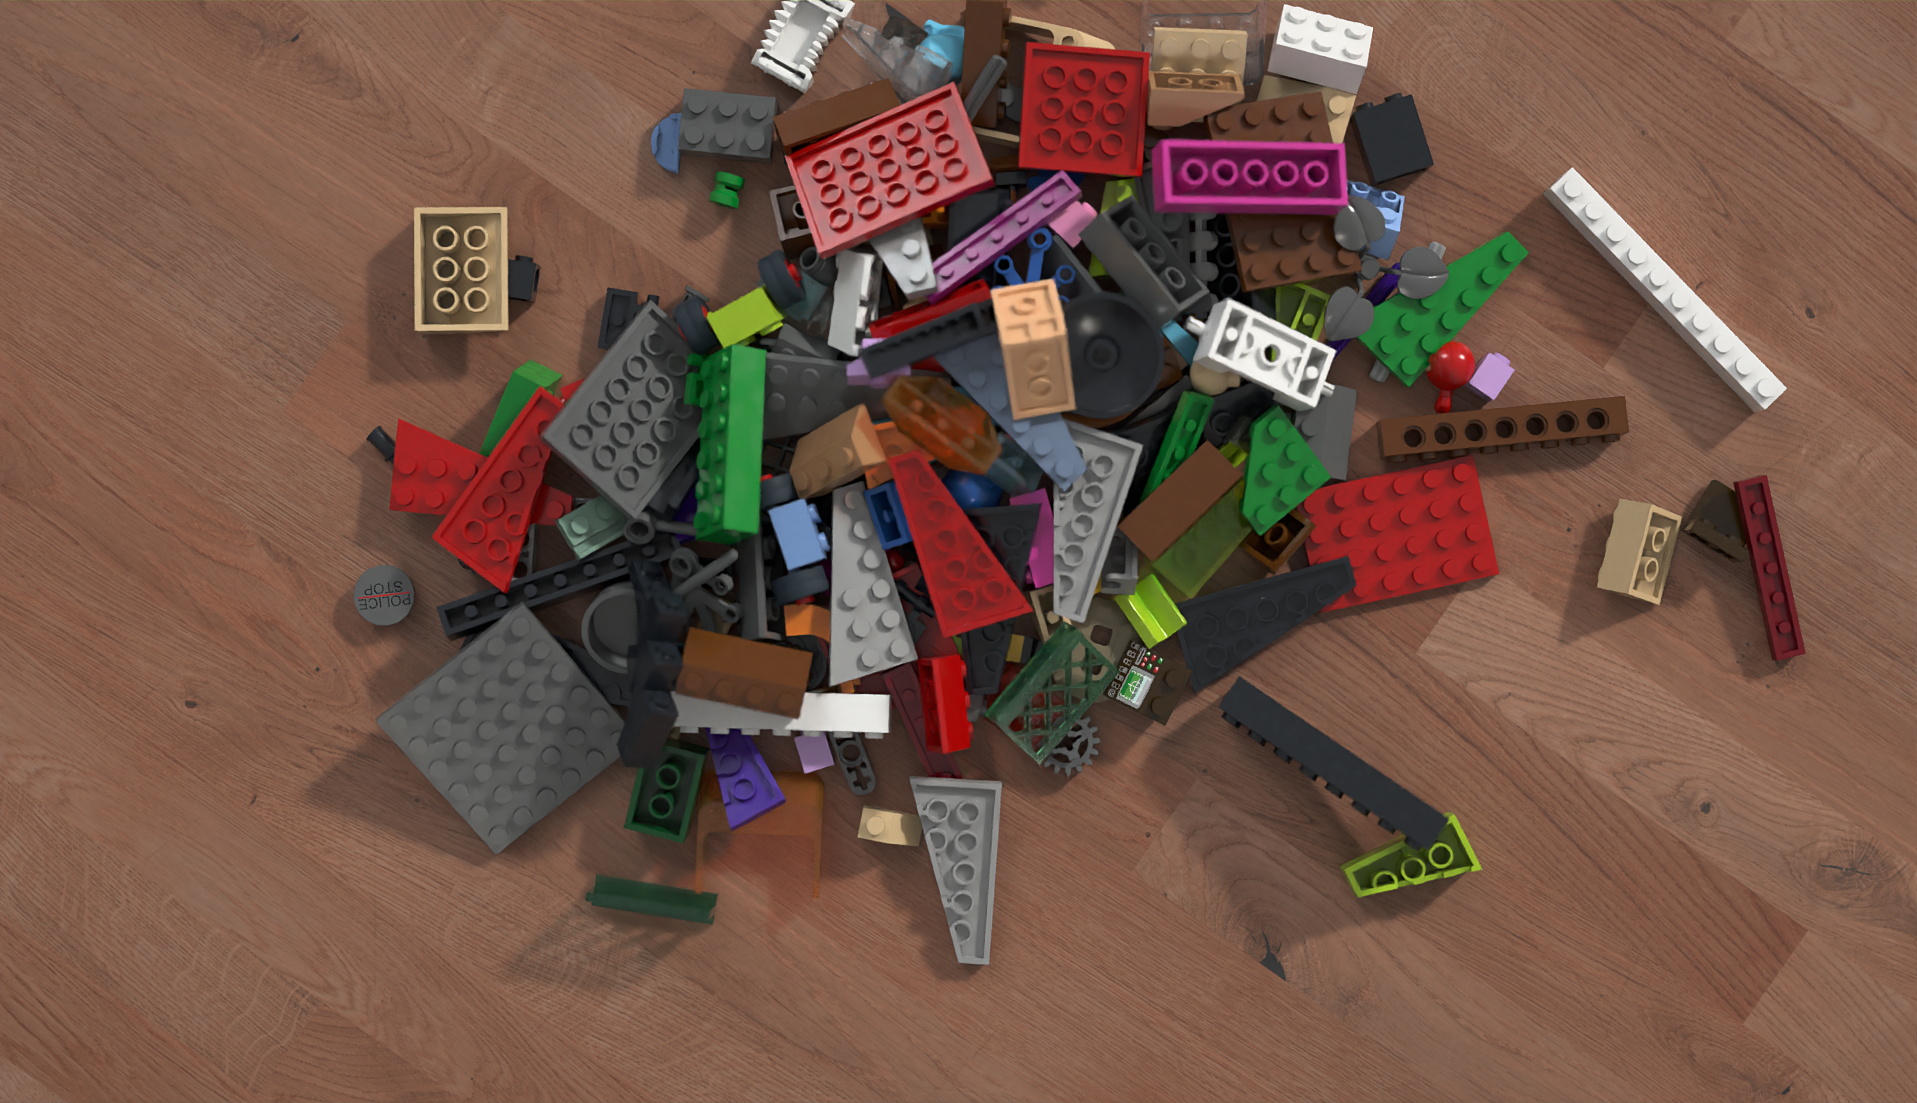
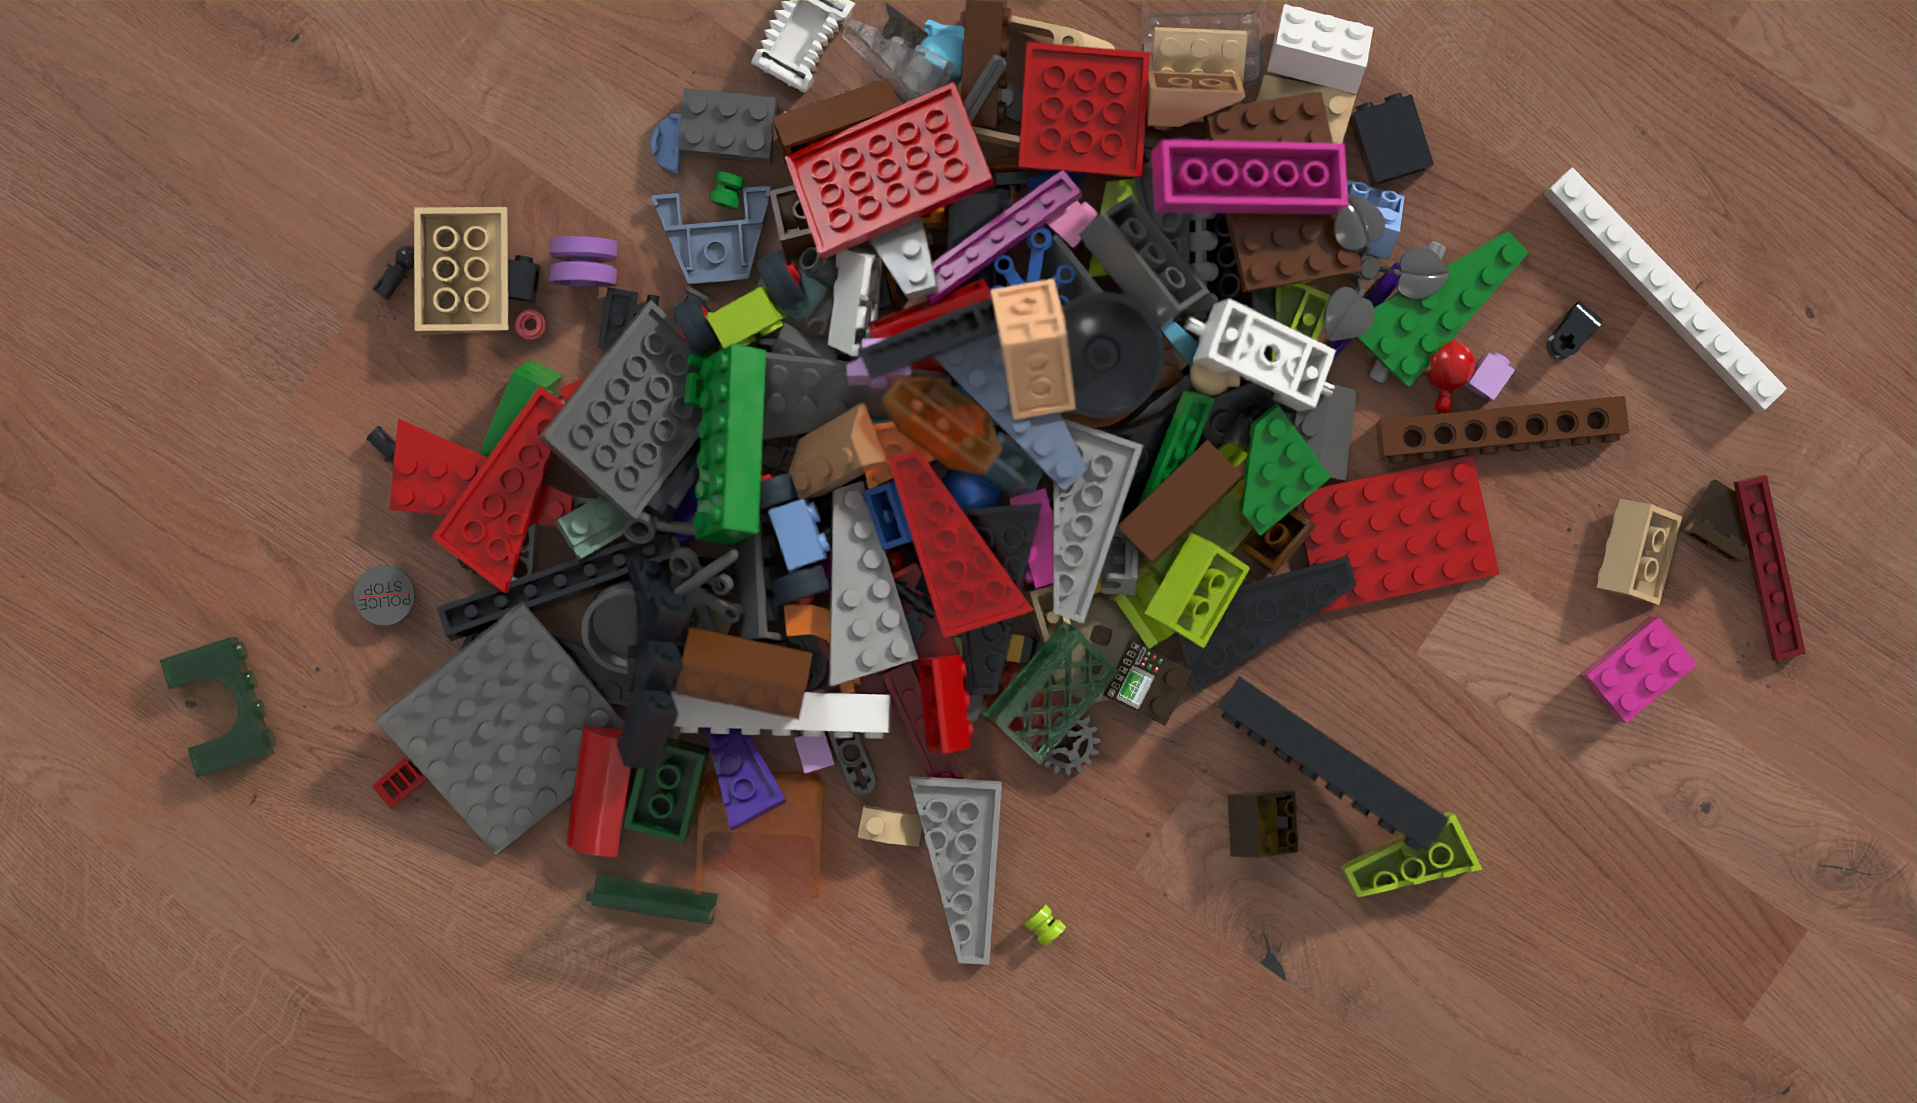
(249, 735): none -> clear green arch
(395, 274): none -> black pin
(402, 794): none -> red slope
(521, 320): none -> coral plate
(584, 263): none -> medium lavender wheel
(598, 794): none -> red brick
(715, 249): none -> sand blue wing
(1044, 925): none -> lime wheel
(1197, 590): none -> lime slope
(1262, 824): none -> dark brown slope
(1576, 328): none -> black piece
(1638, 669): none -> dark pink brick

